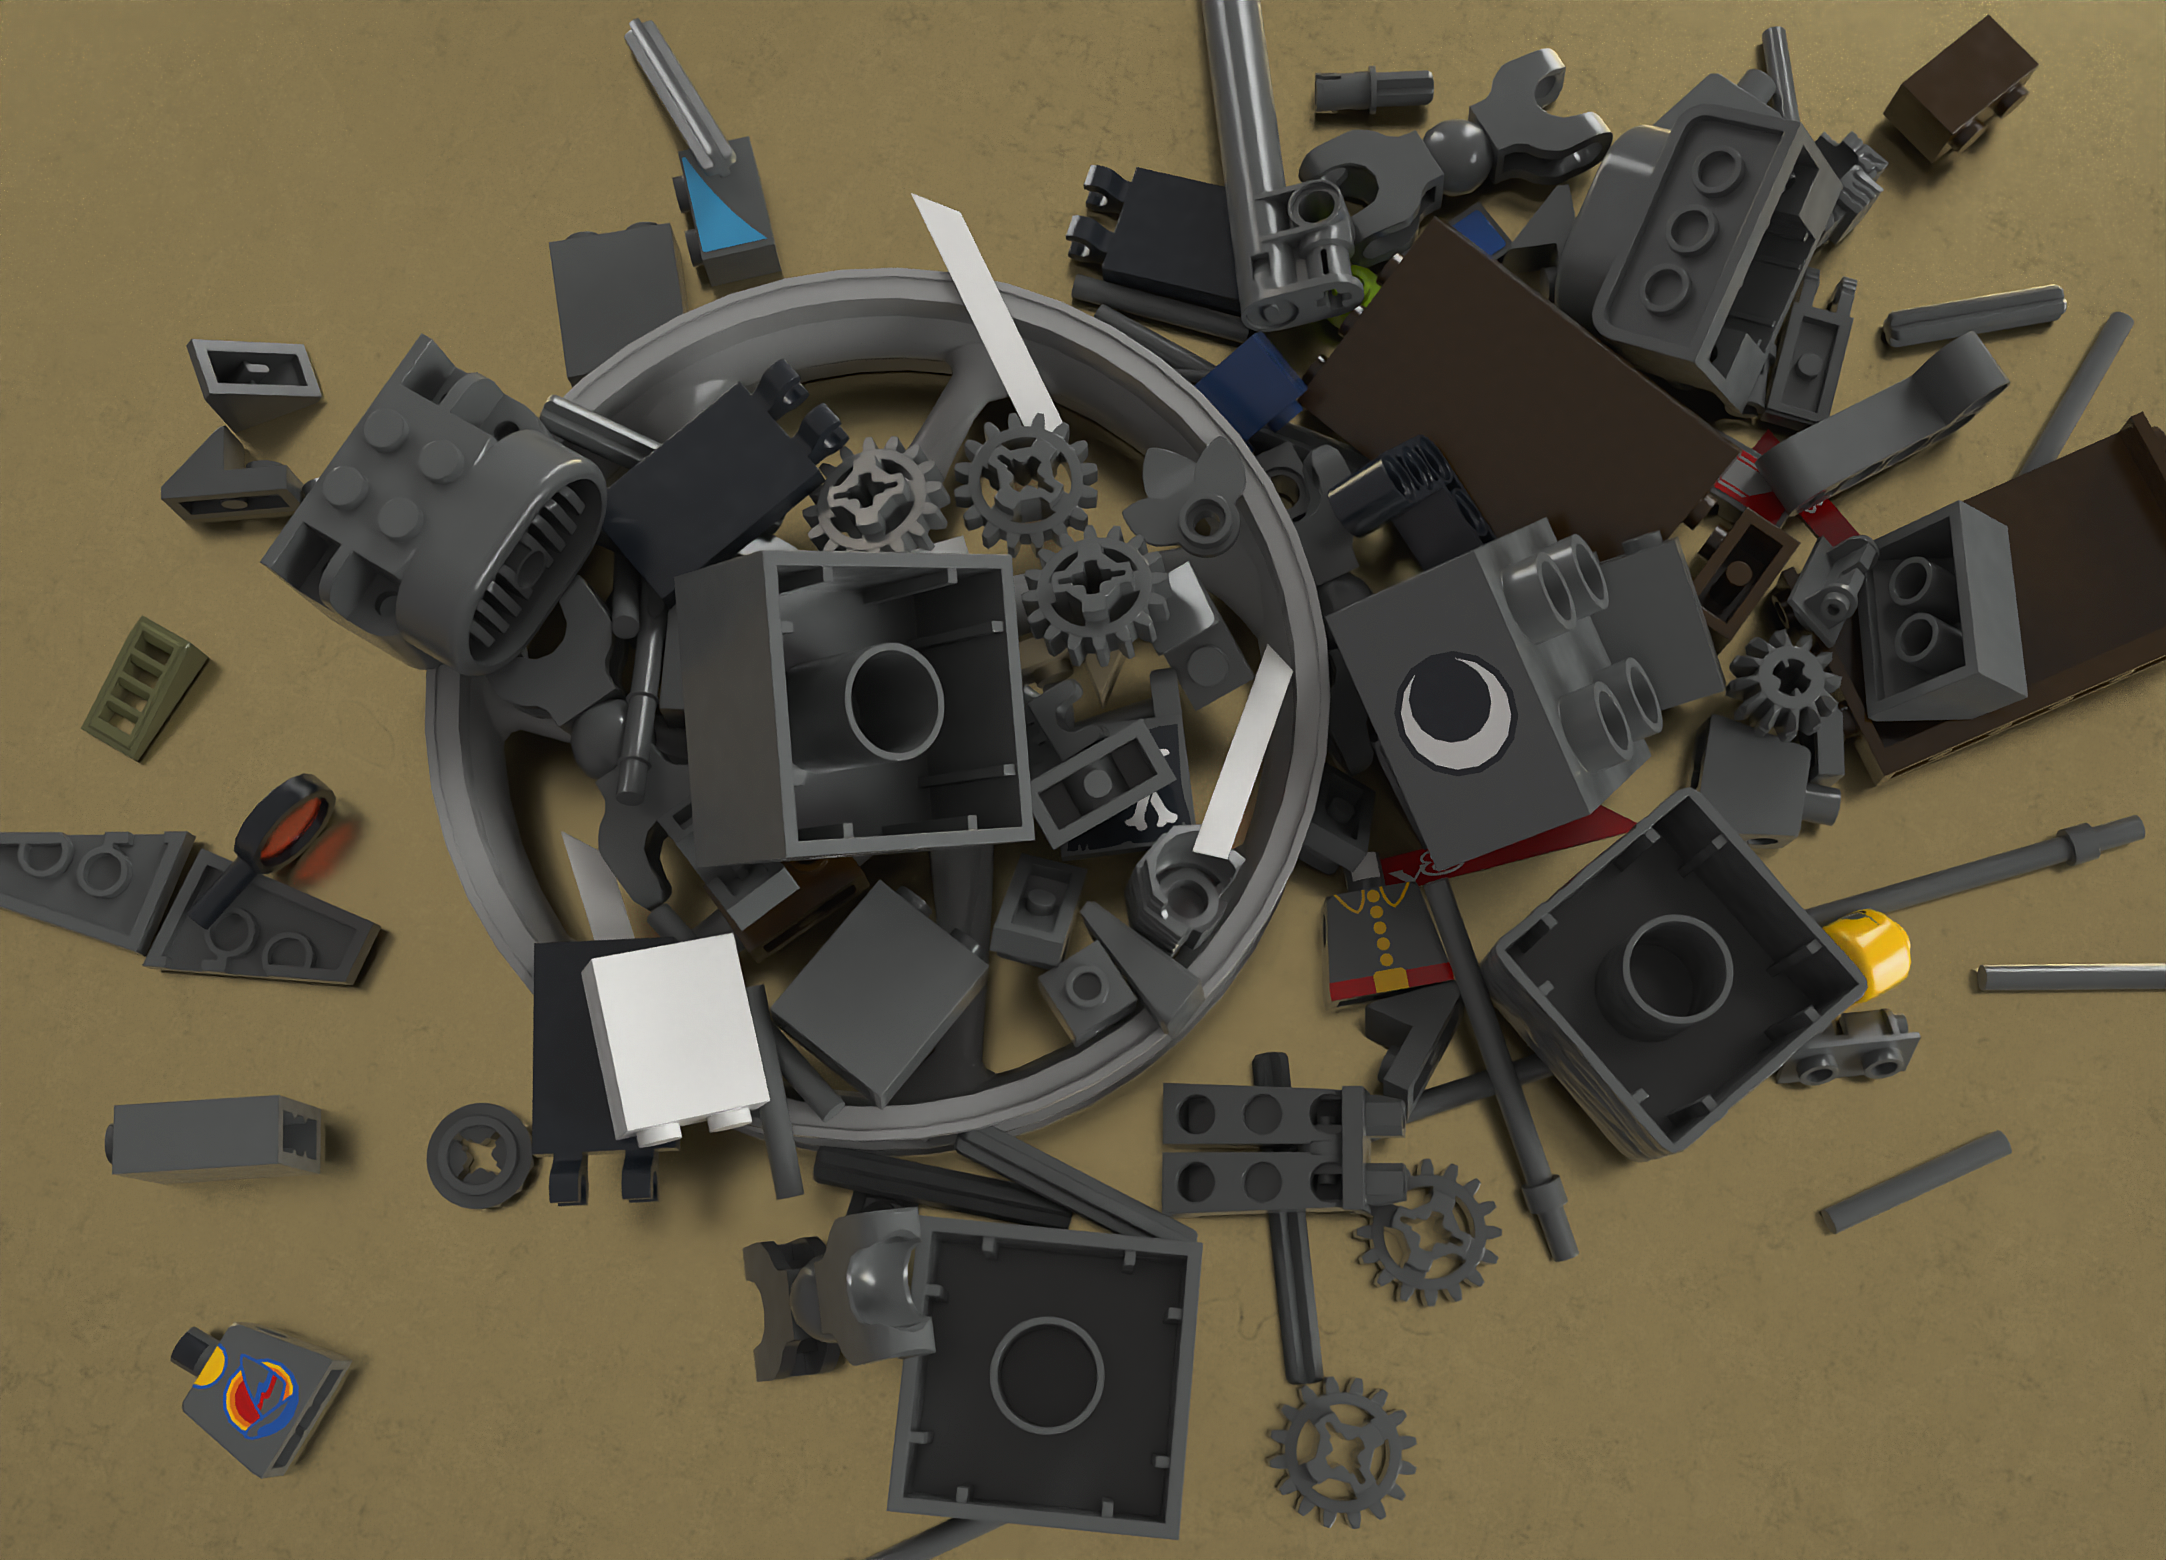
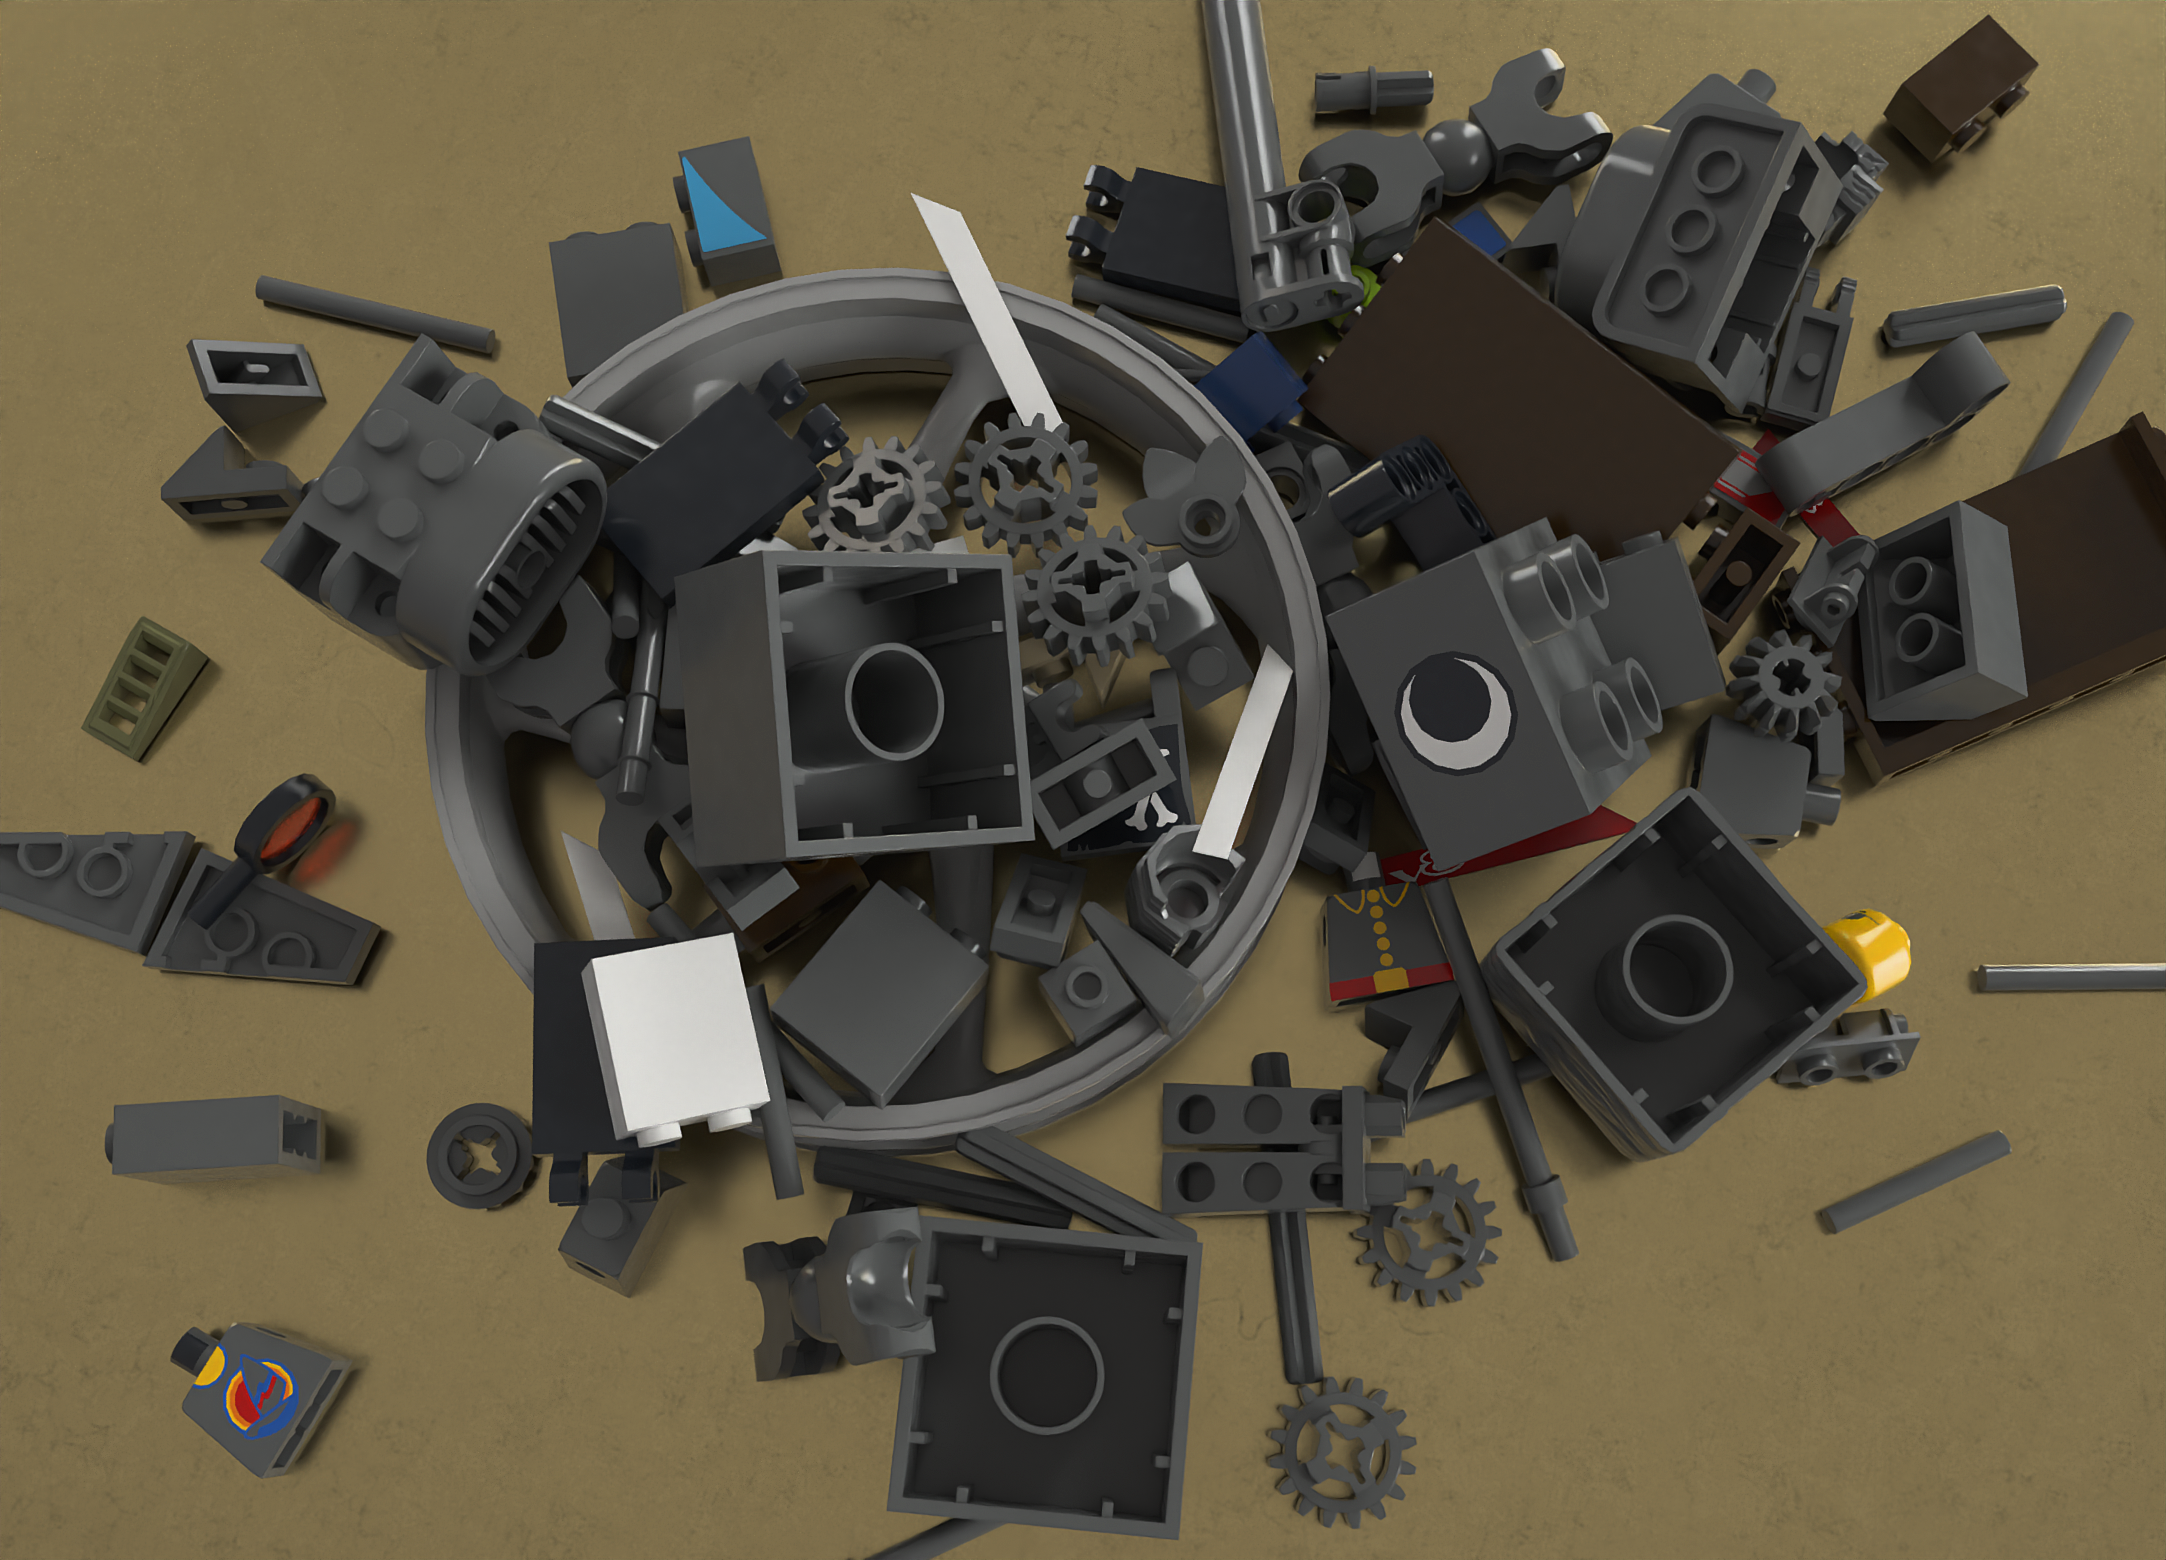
(375, 313): none -> dark grey bar
(616, 1238): none -> dark grey torso
(680, 98): dark grey axle -> none
(1780, 70): dark grey bar -> none
(2072, 845): dark grey bar -> none

